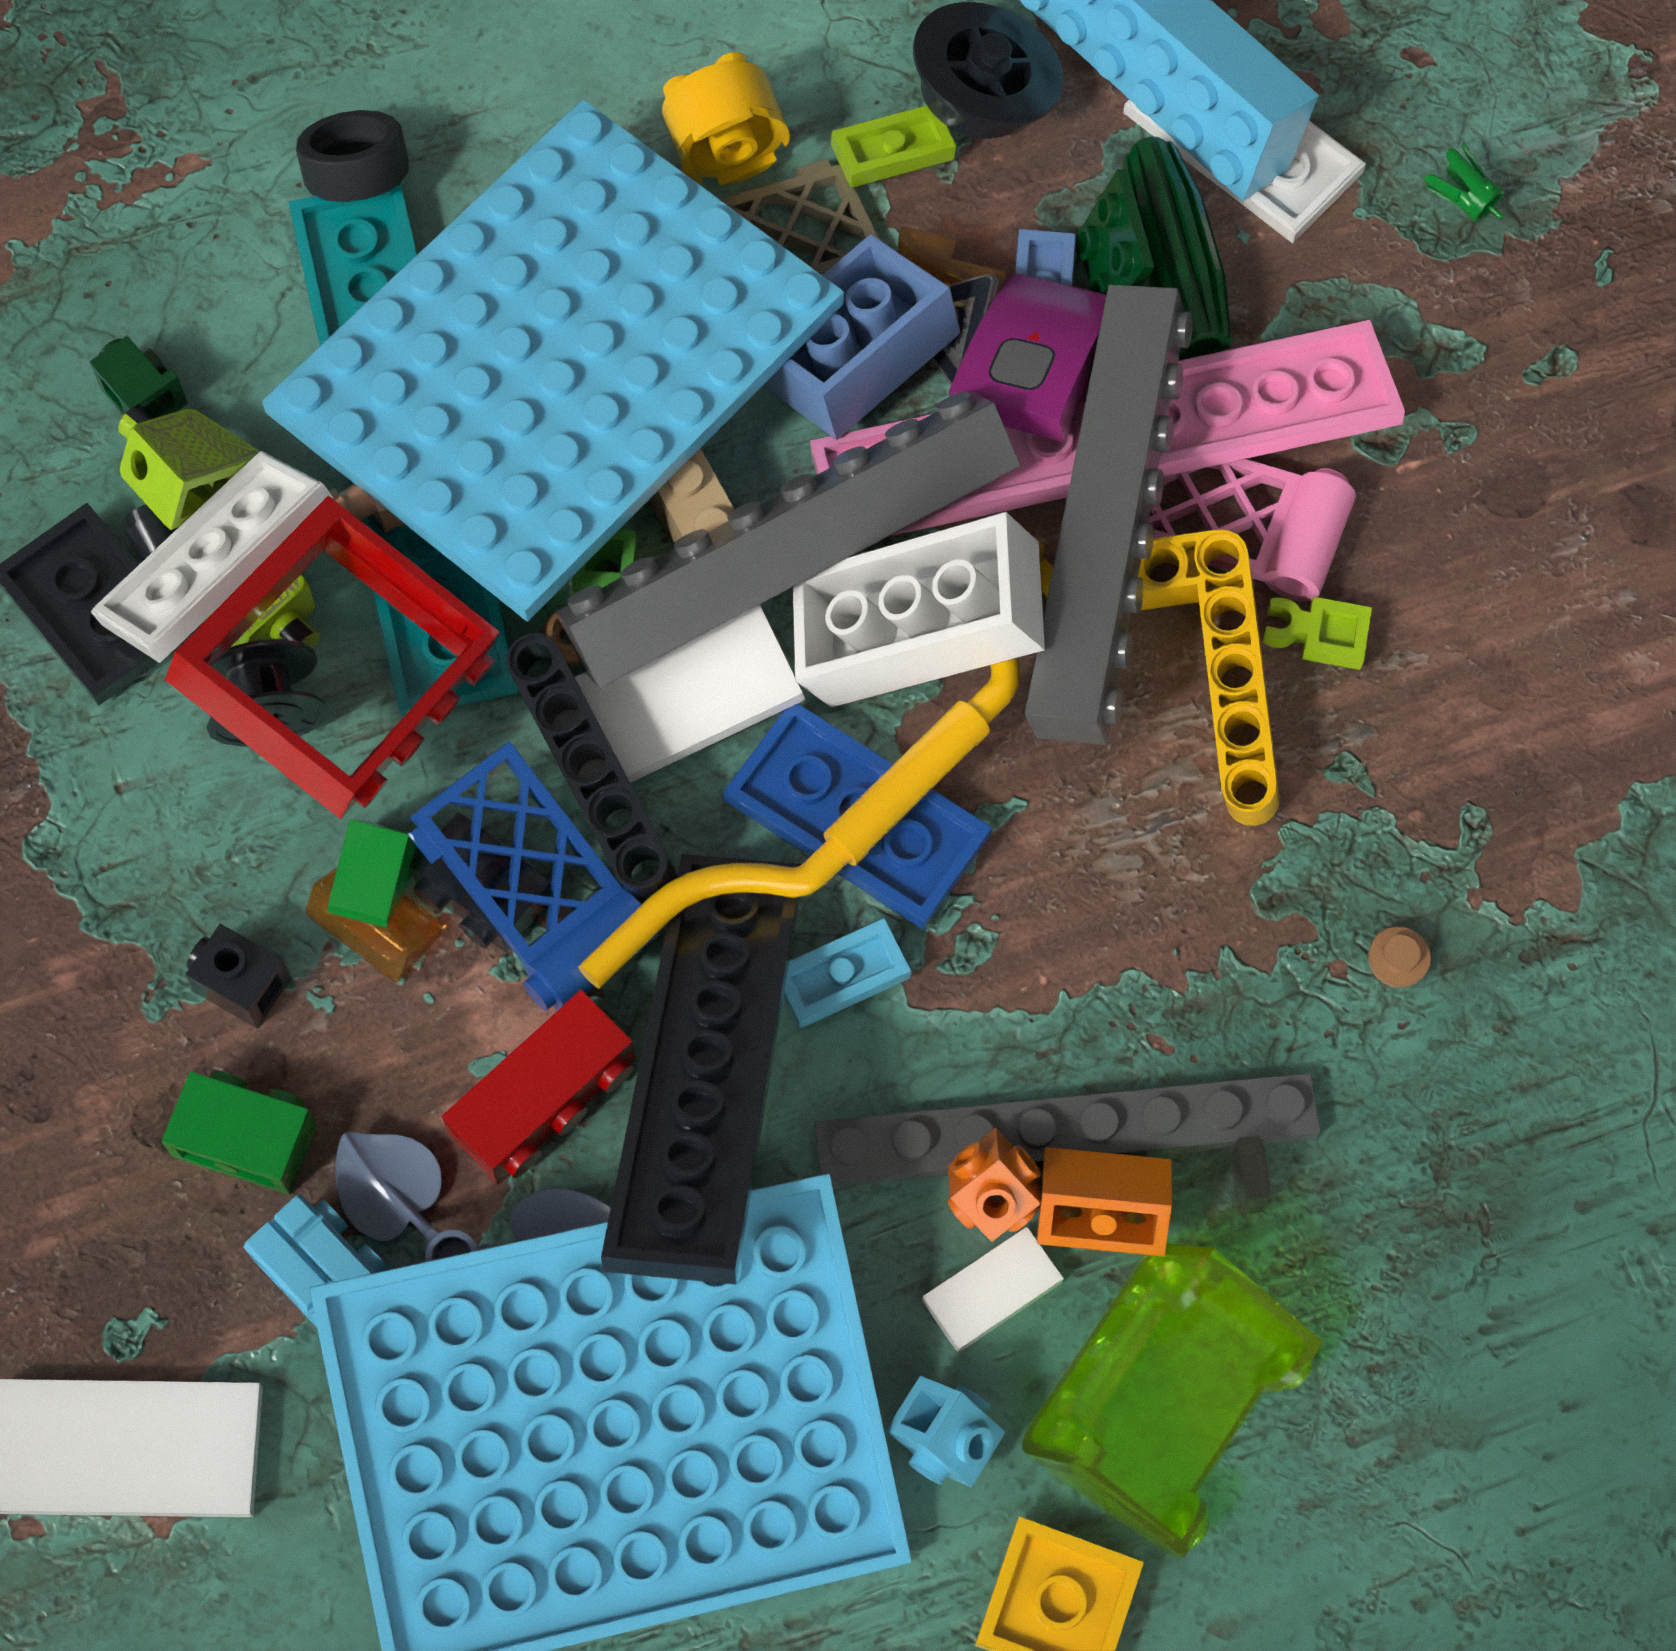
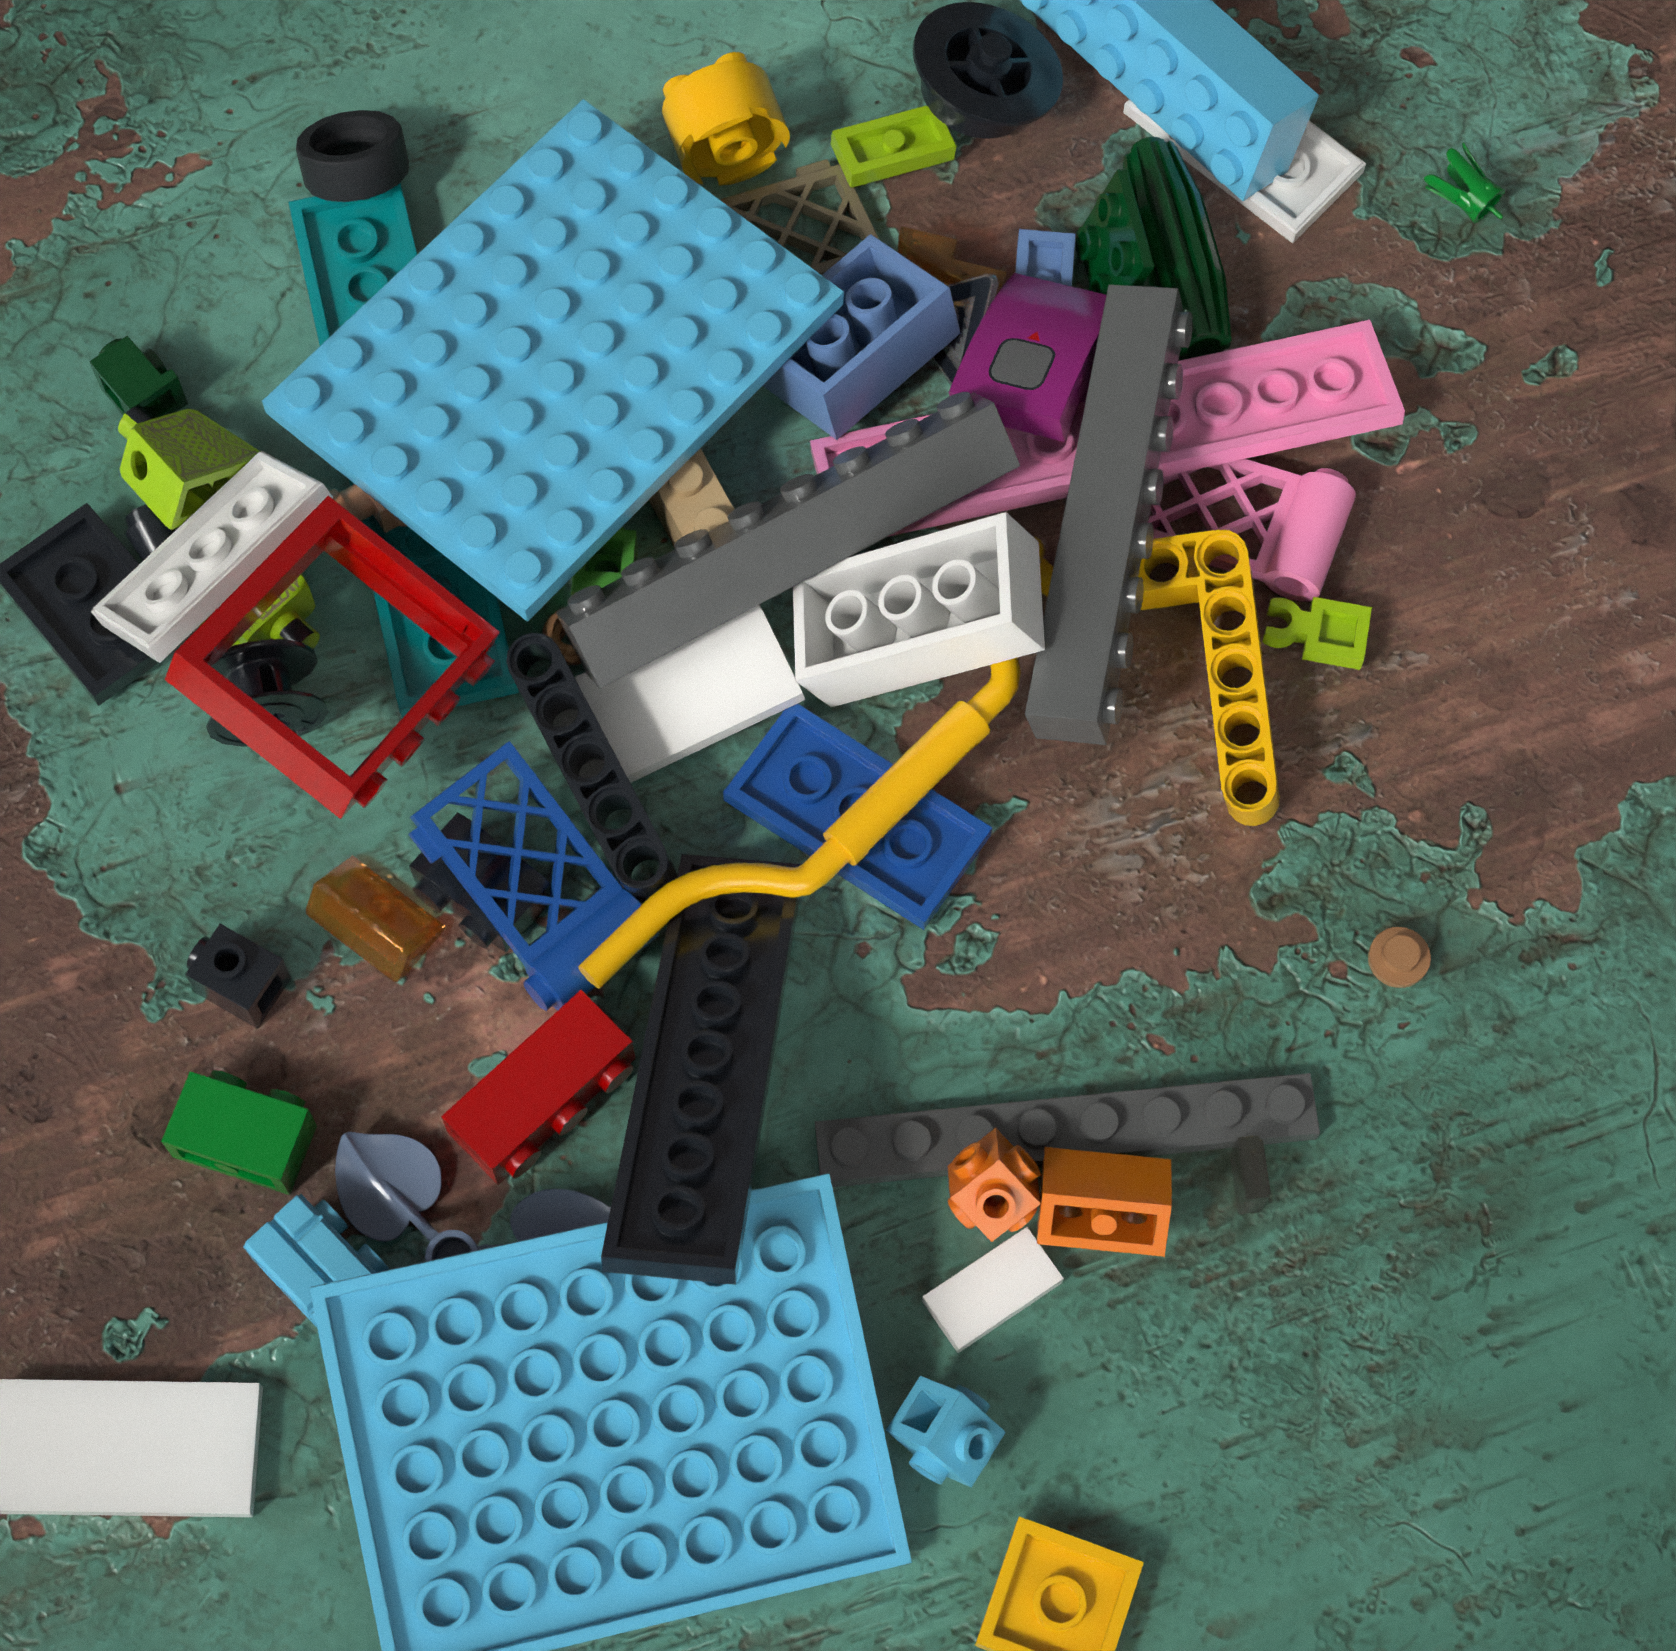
(372, 872): green slope -> none
(844, 973): medium azure plate -> none
(1167, 1391): clear neon green windscreen -> none

